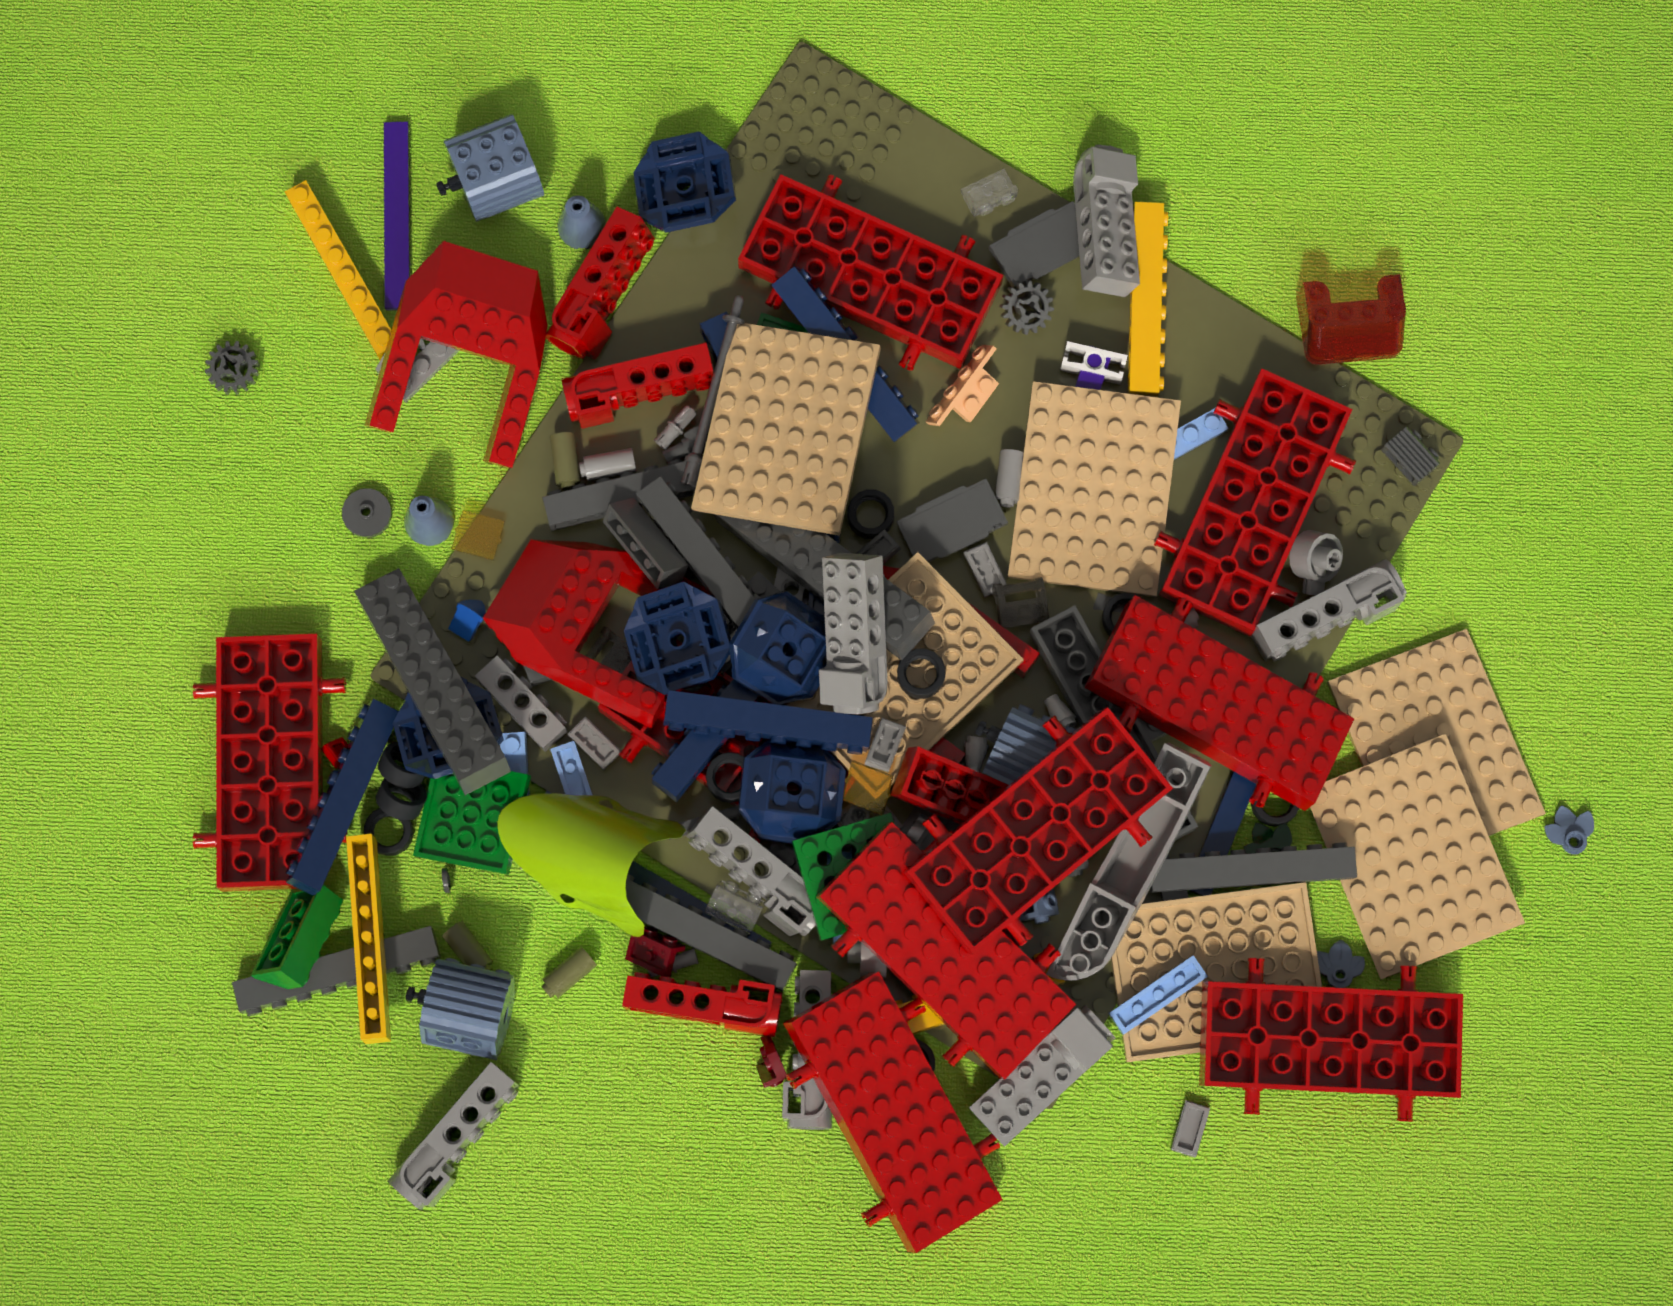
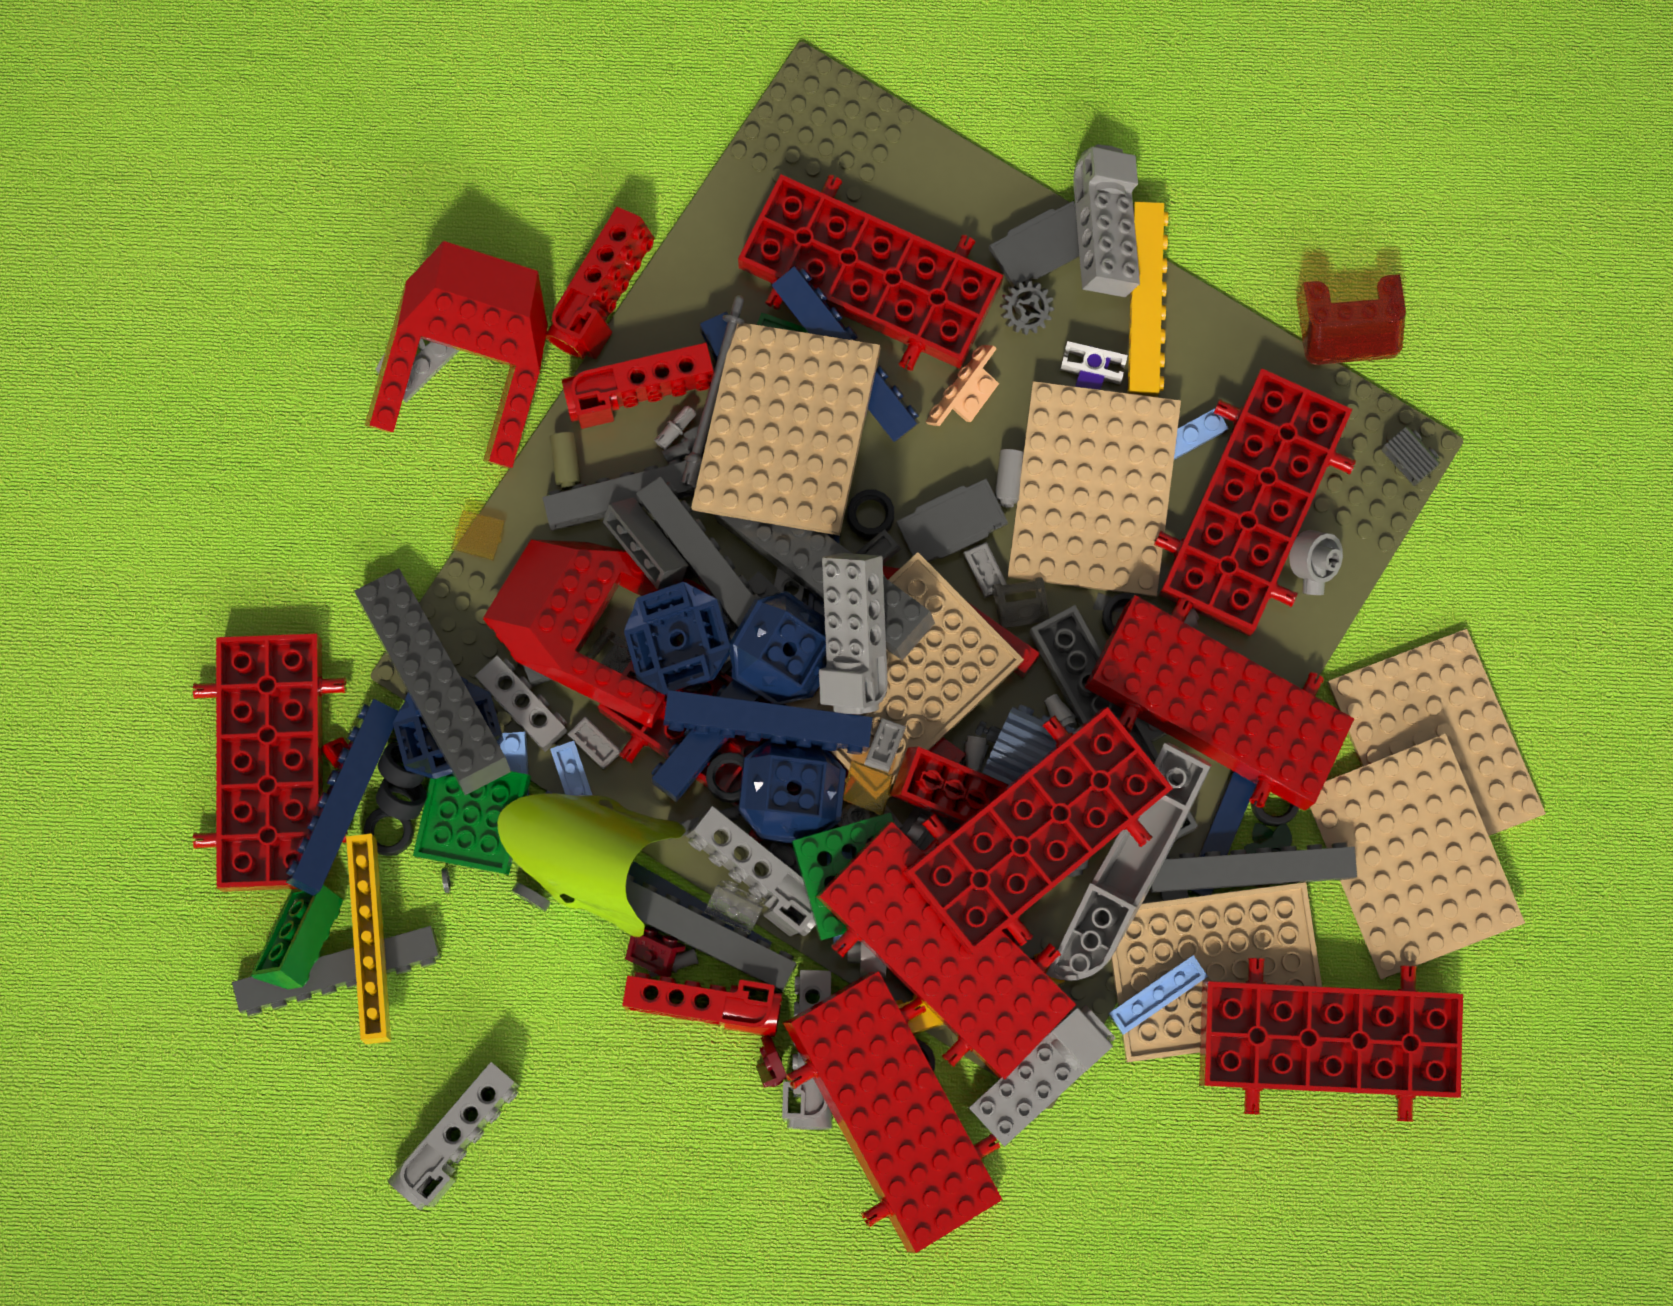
(223, 373): dark grey gear -> none
(340, 266): yellow brick -> none
(369, 525): dark grey plate -> none
(396, 211): dark purple tile -> none
(428, 520): sand blue cone -> none
(465, 1008): sand blue piece -> none
(466, 946): olive brick -> none
(467, 618): blue tile -> none
(492, 168): sand blue piece -> none
(531, 896): none -> dark grey piece
(568, 973): olive brick -> none
(580, 223): sand blue cone -> none
(607, 464): light grey brick -> none
(681, 163): dark blue piece -> none
(921, 693): black tyre -> none
(989, 192): clear bracket -> none
(1042, 909): sand blue brick -> none
(1190, 1129): light grey tile -> none
(1340, 961): sand blue plate -> none
(1347, 600): light grey brick -> none
(1568, 827): sand blue plate -> none

